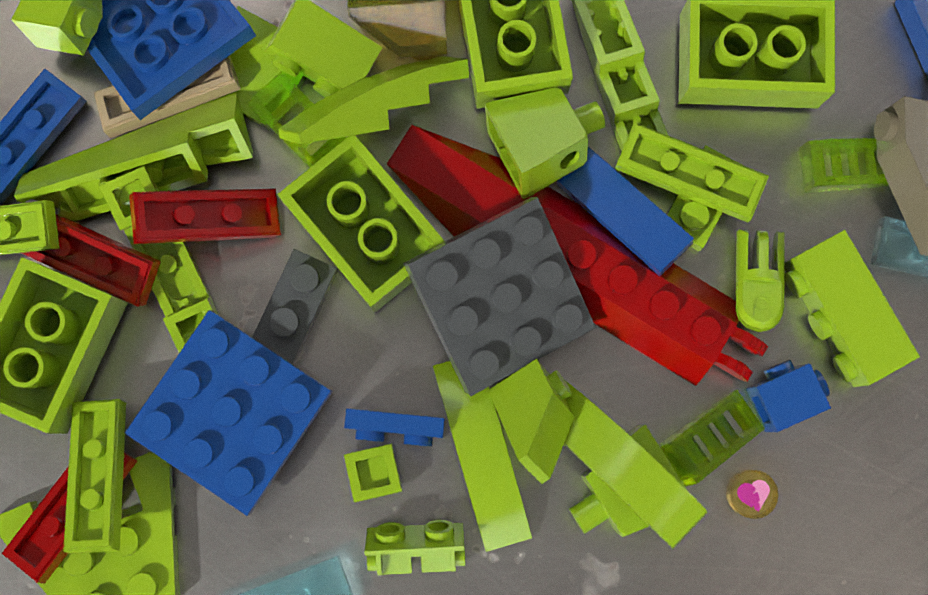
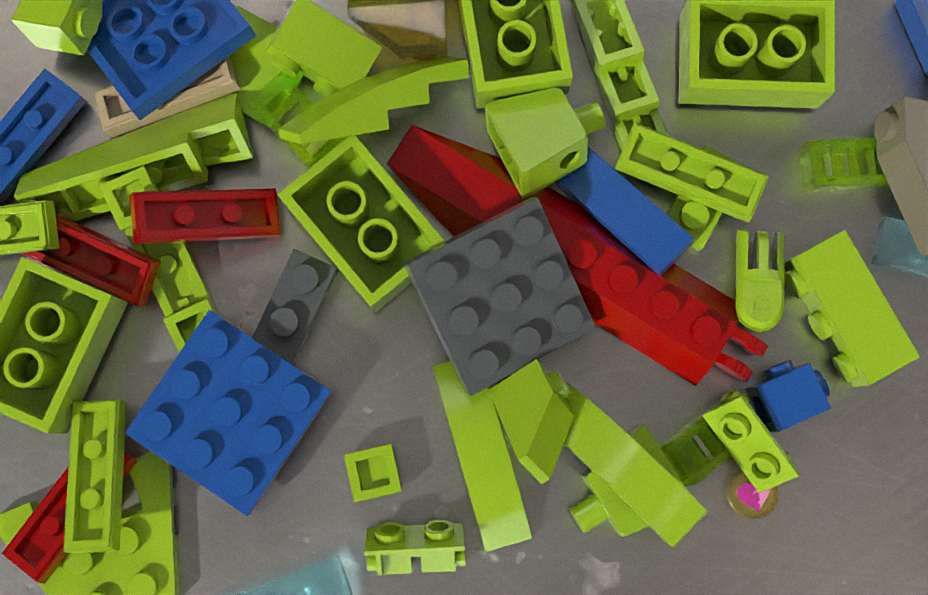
(374, 424): blue plate -> none
(750, 442): none -> lime hinge

